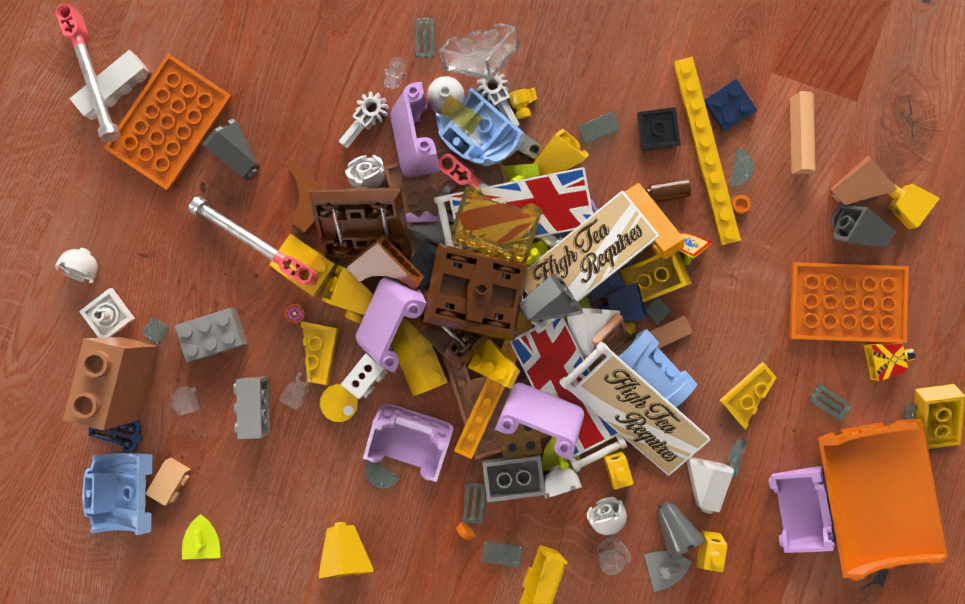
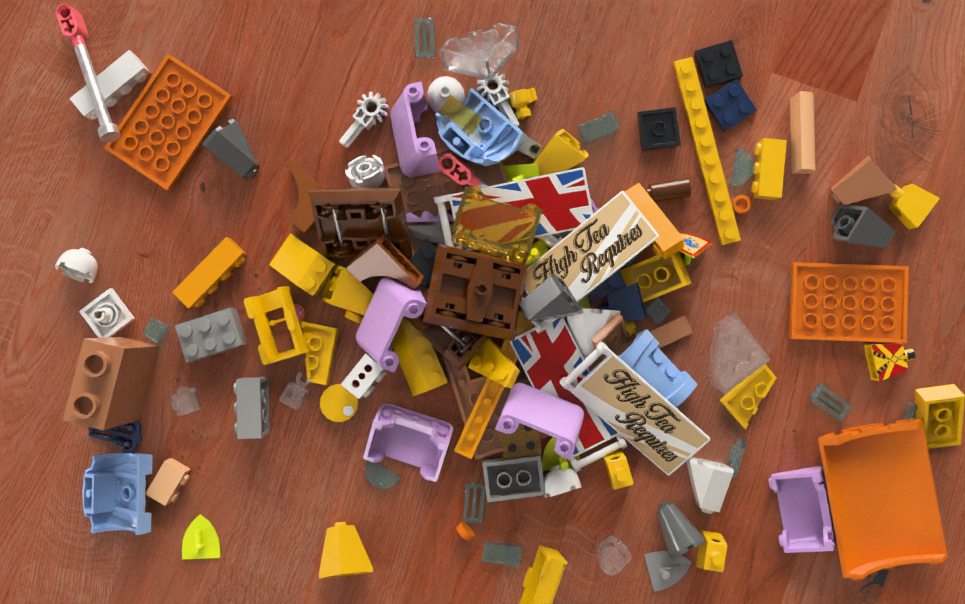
(200, 207): flat silver piece -> none
(210, 273): none -> light orange brick
(257, 309): none -> yellow piece
(394, 73): clear hips -> none
(449, 188): light grey tile -> none
(608, 516): white cylinder -> none
(718, 64): none -> black plate
(733, 354): none -> clear brick
(769, 169): none -> yellow brick

